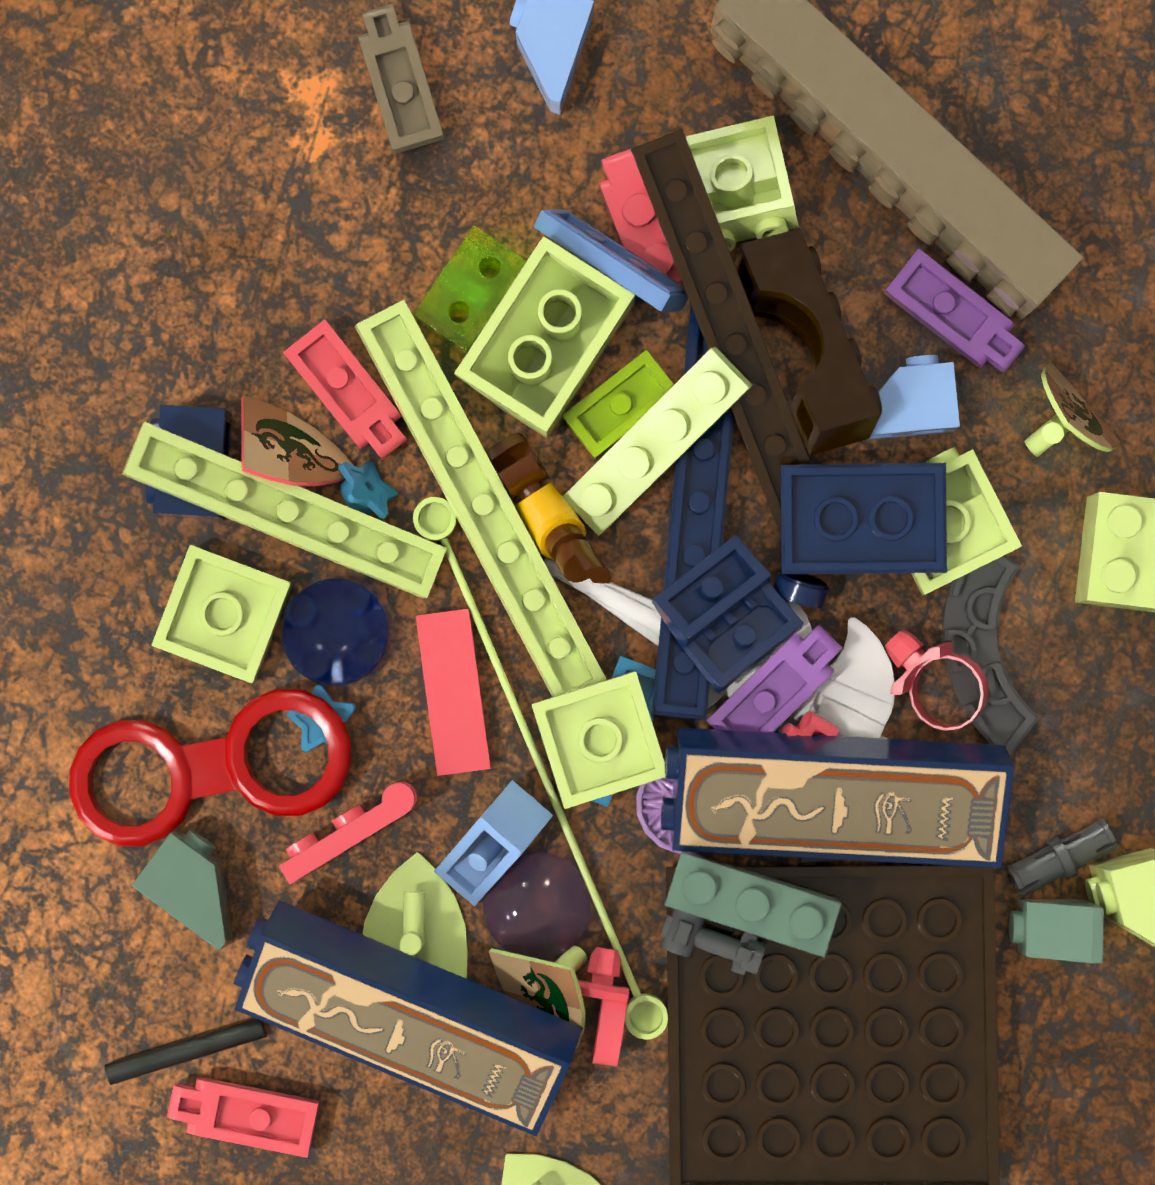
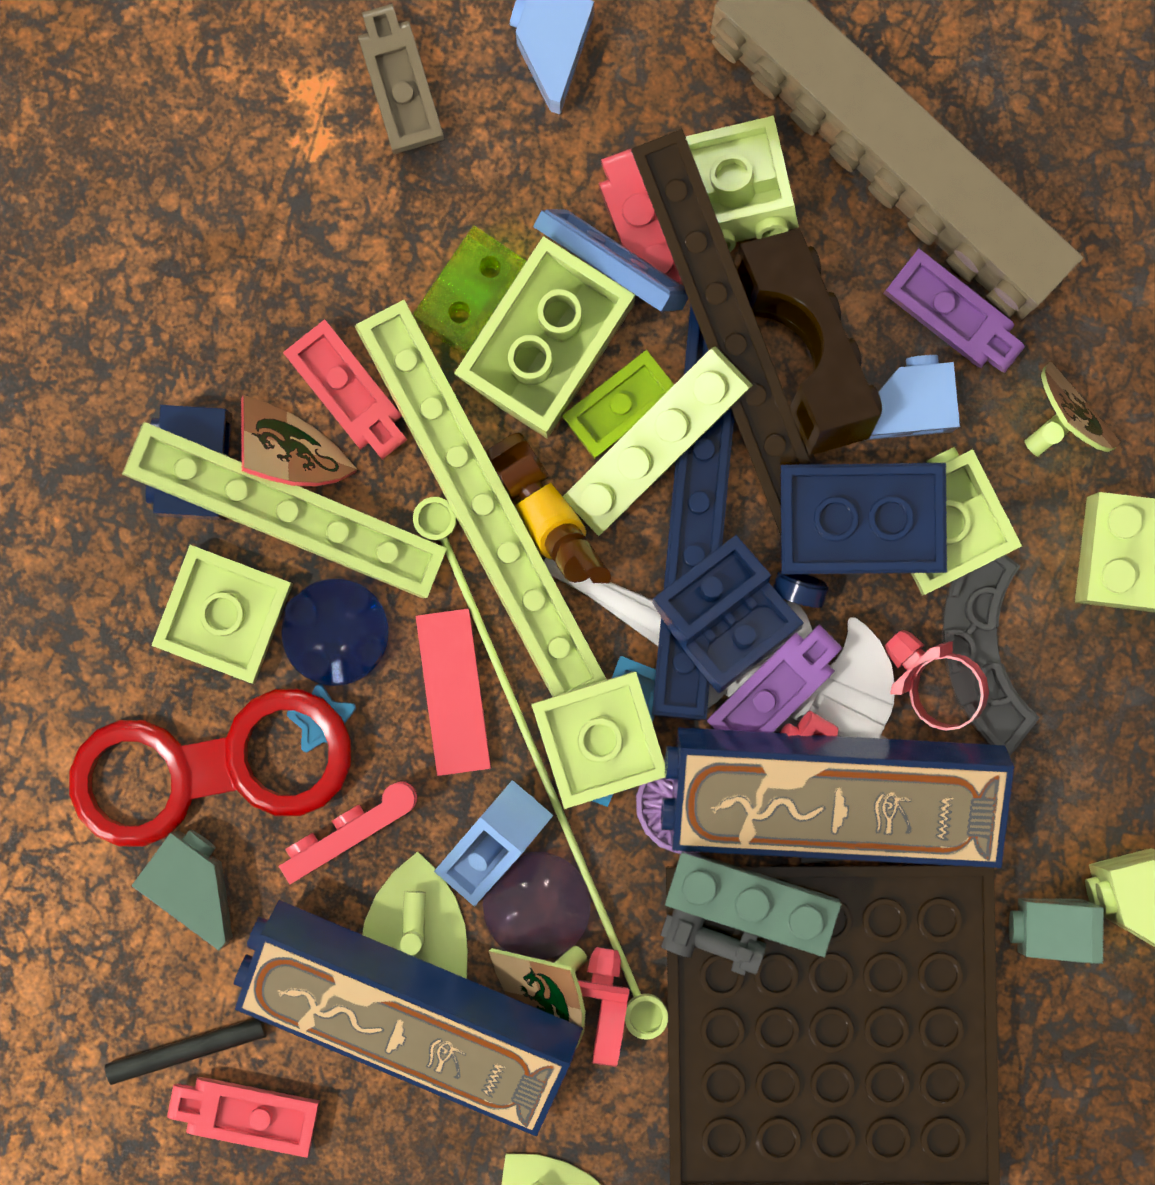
(365, 489): dark azure plate -> none
(1062, 857): dark grey pin -> none

